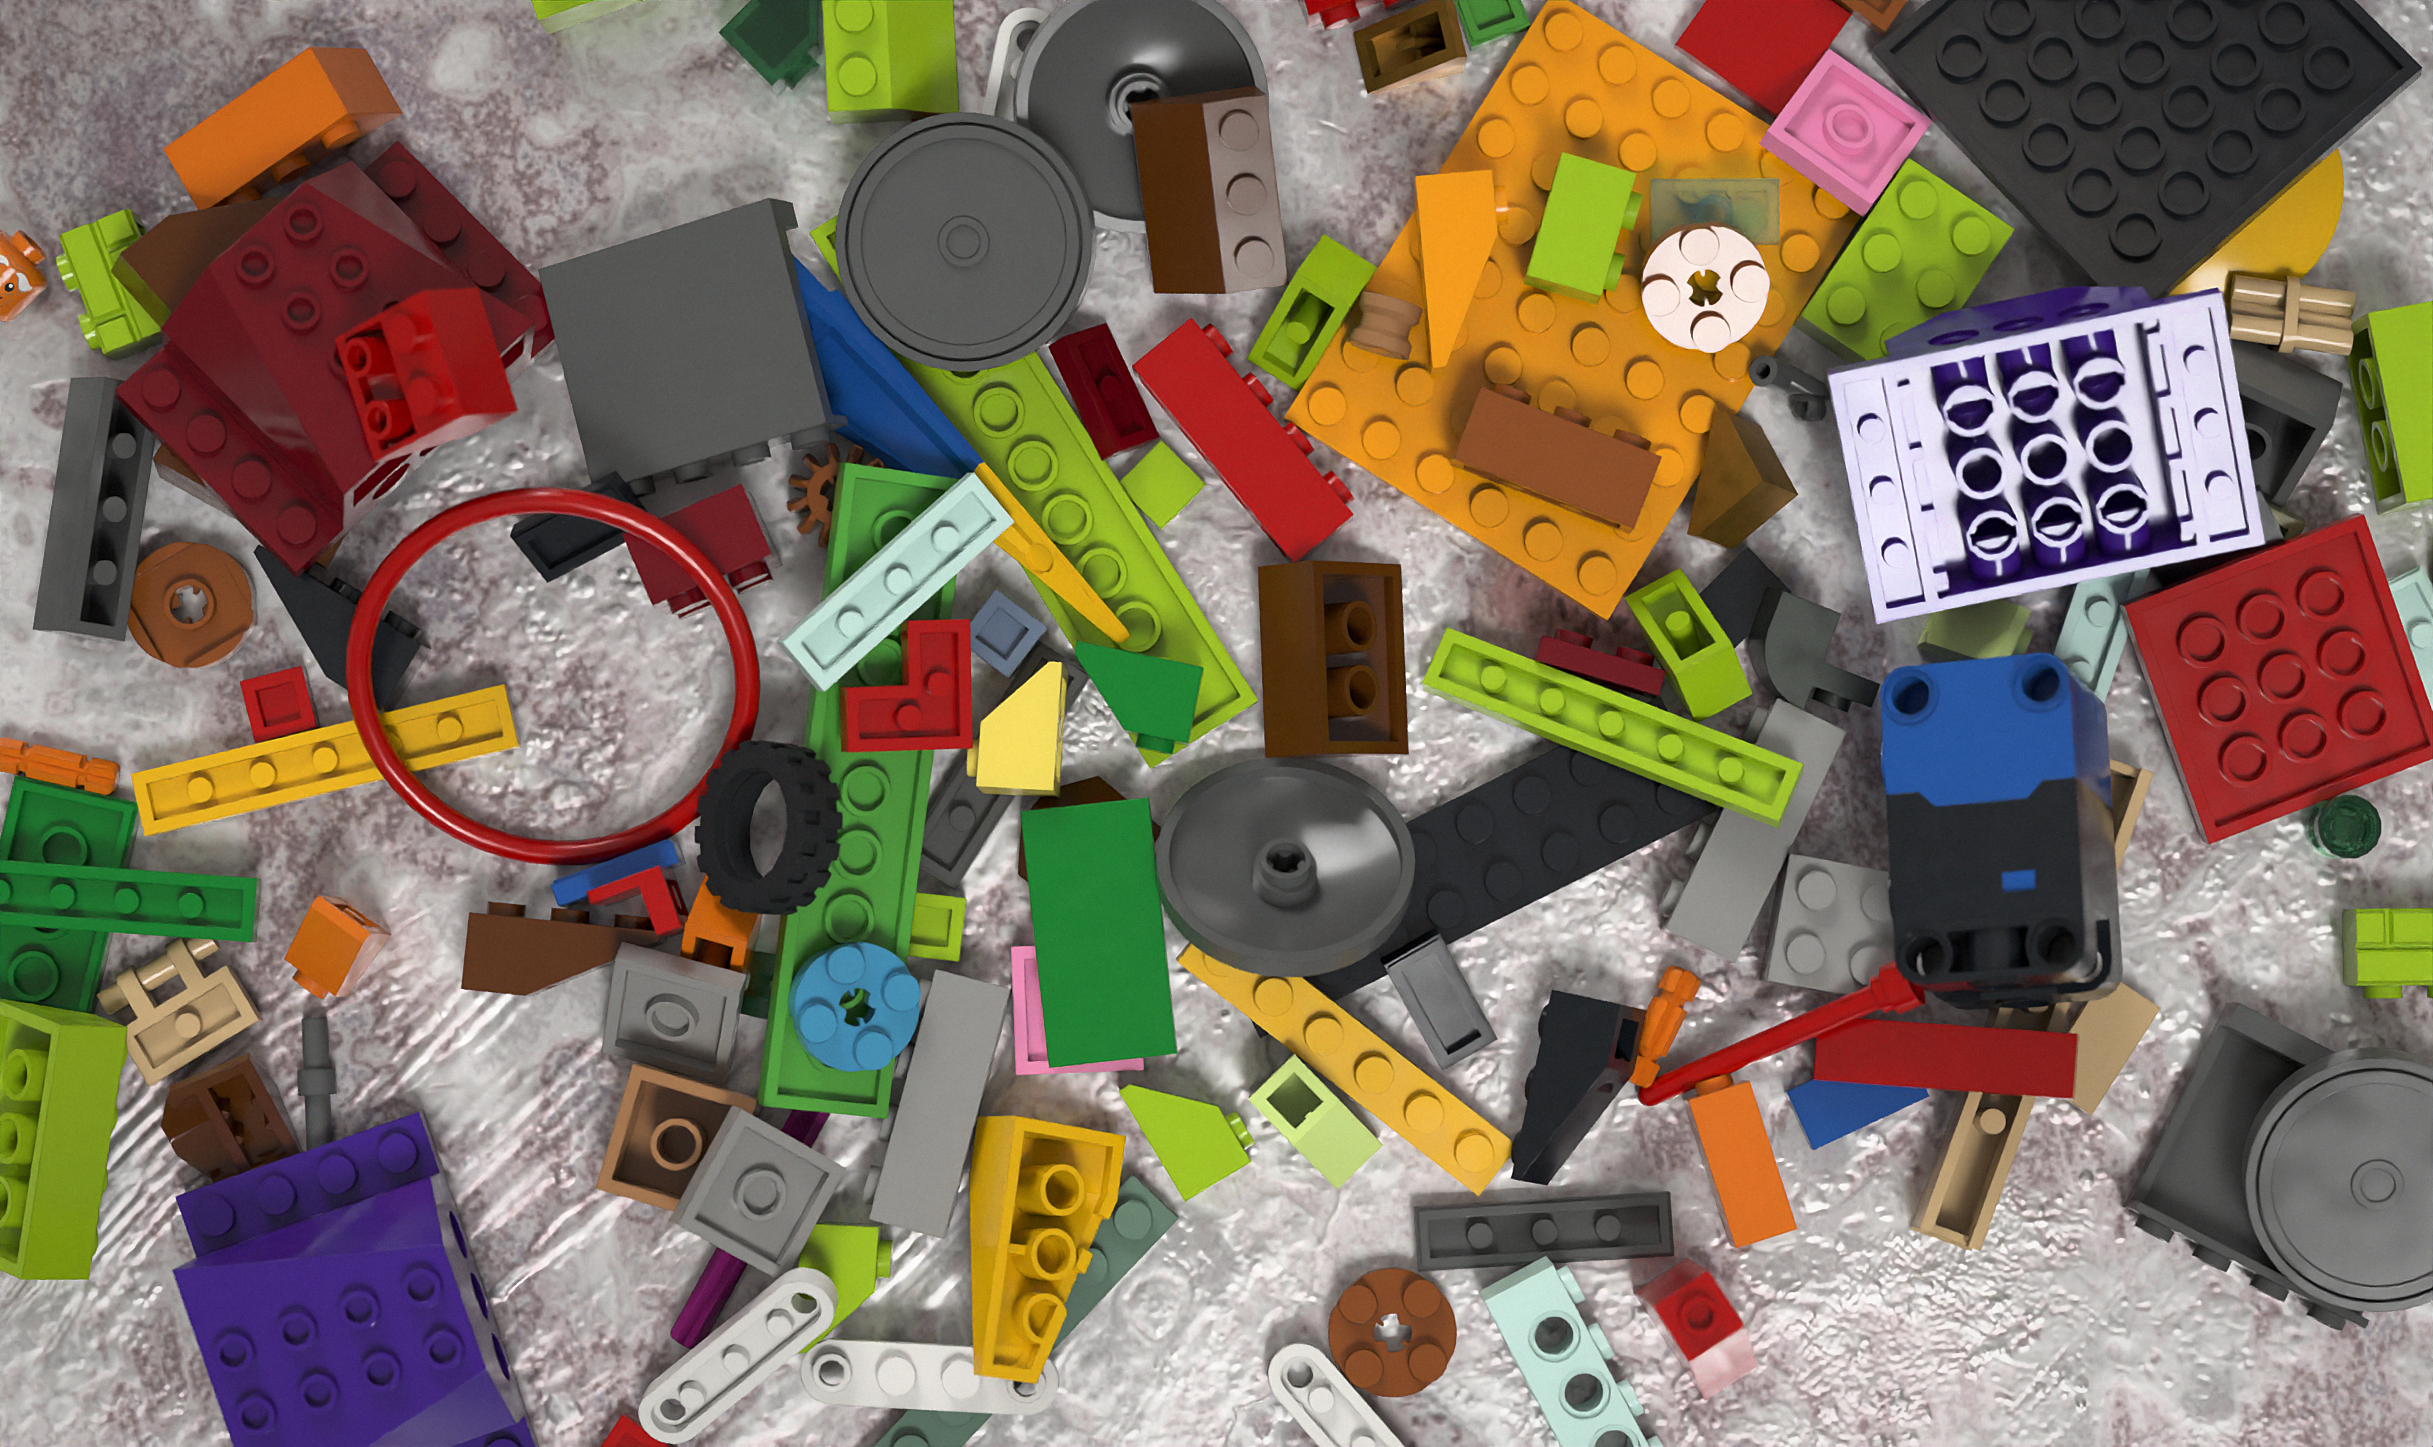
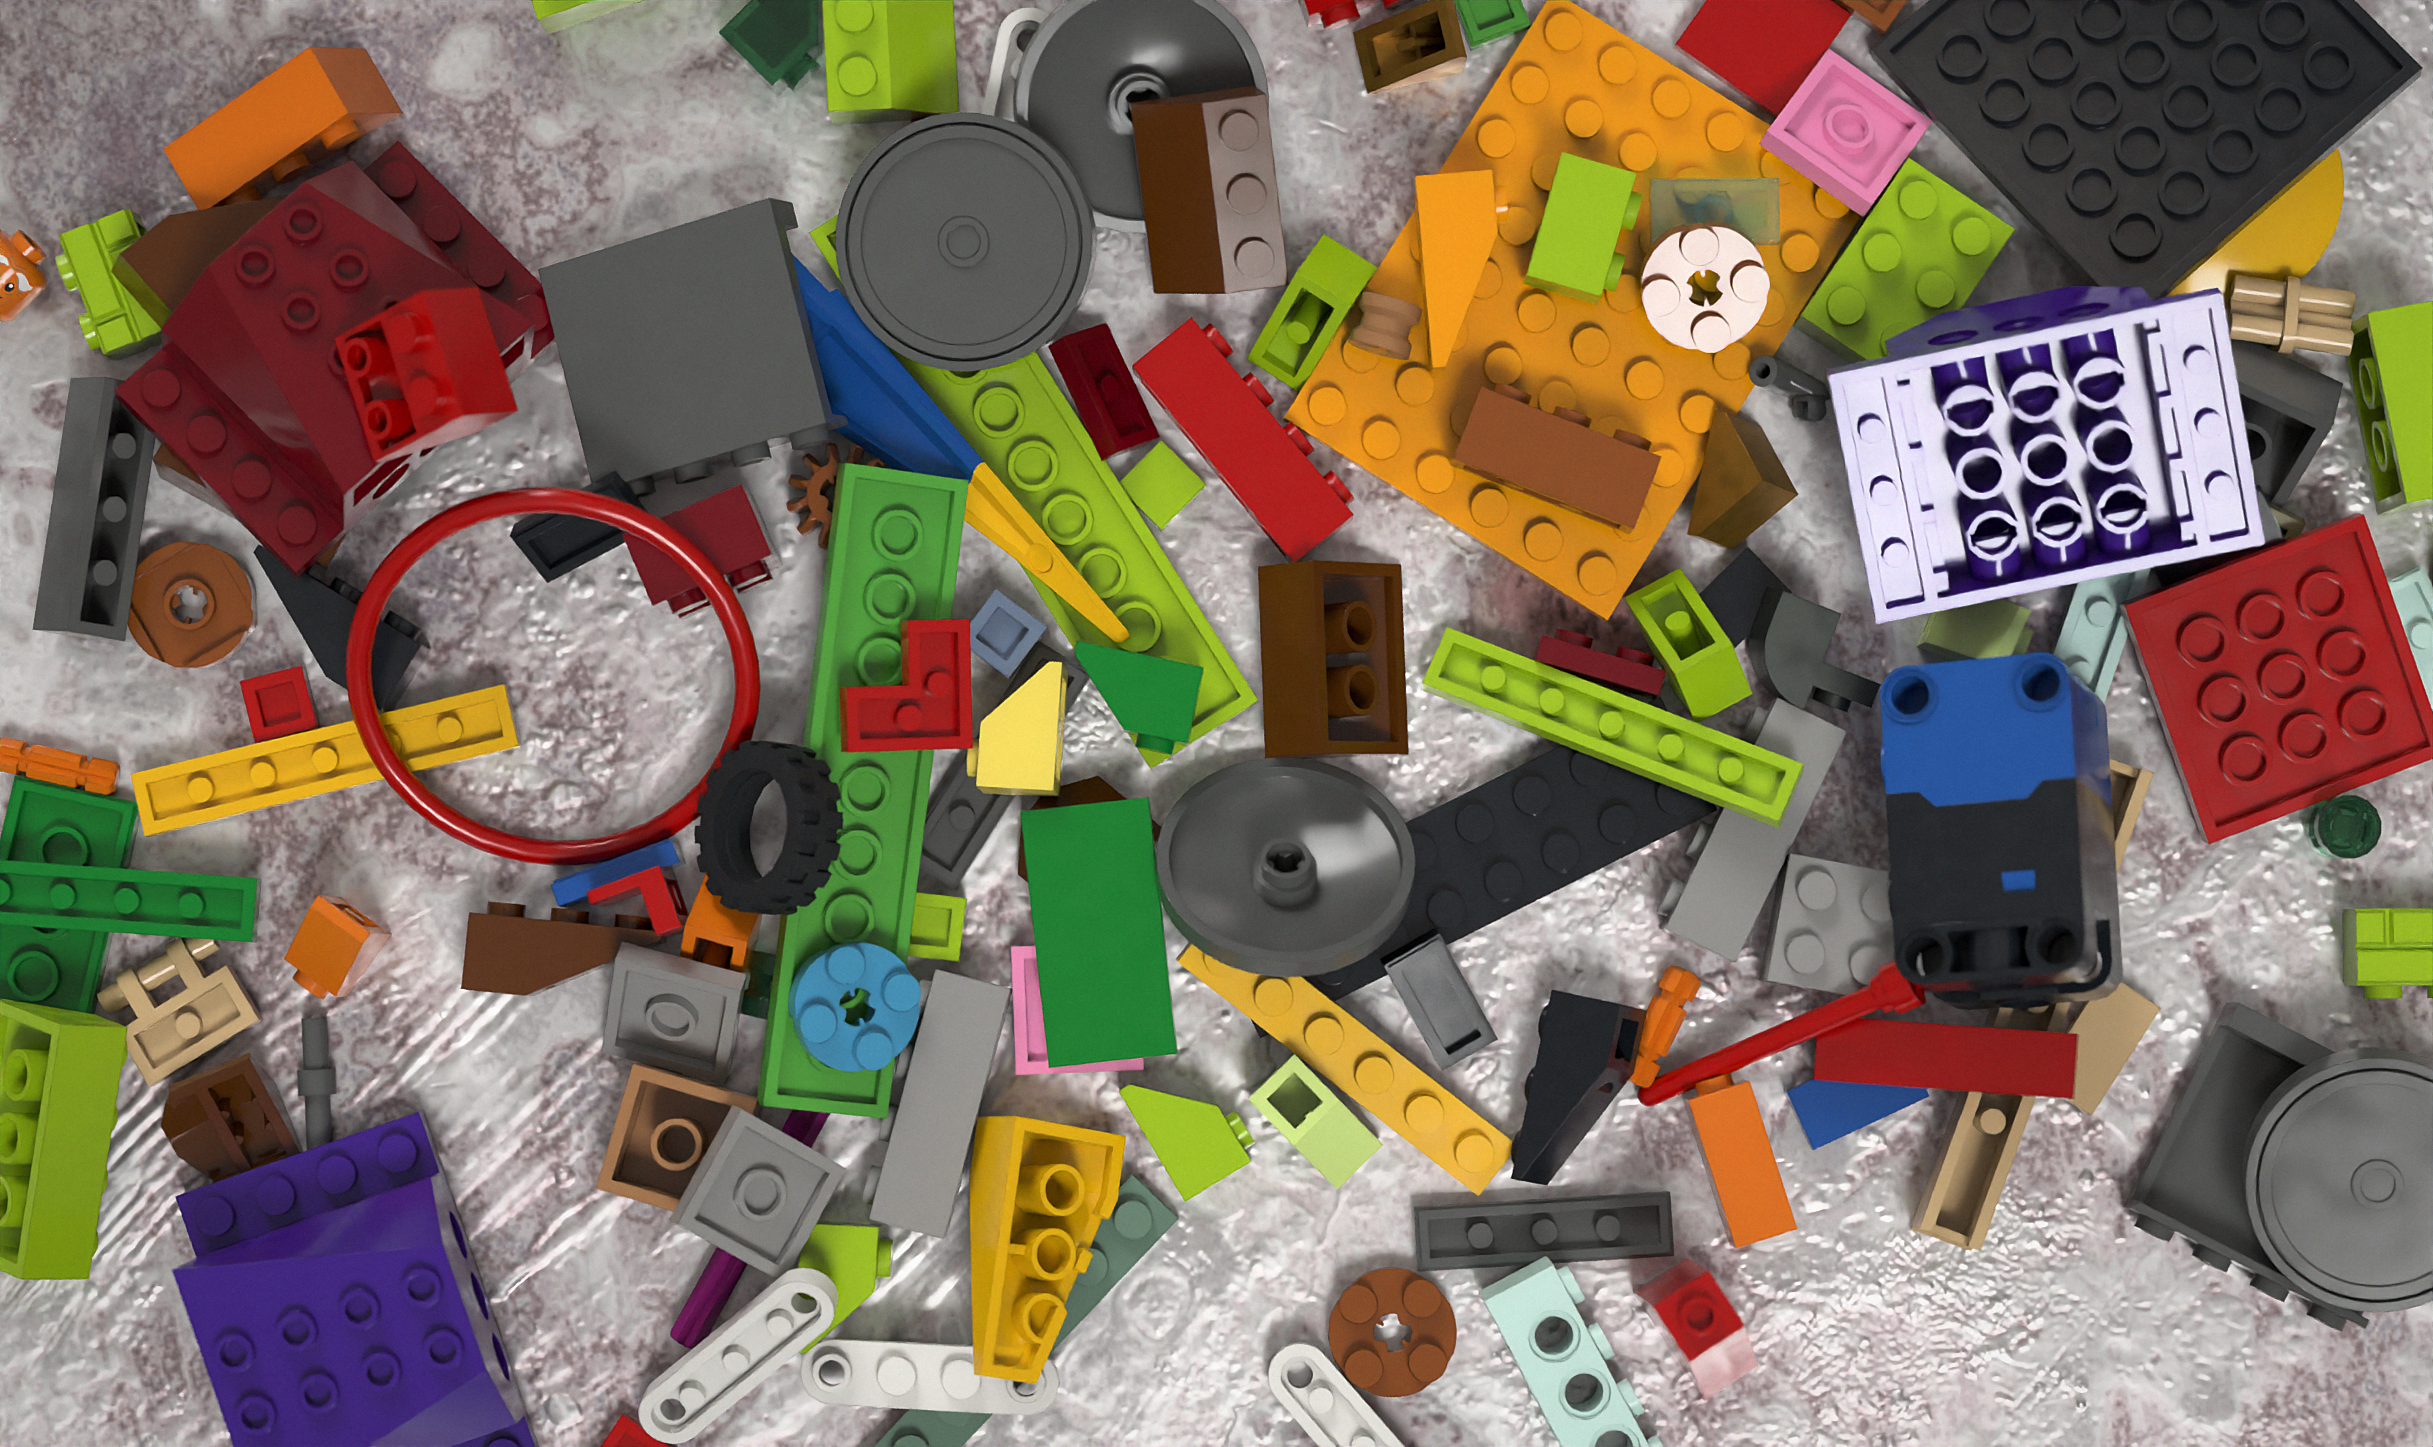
(895, 582): light aqua plate -> none

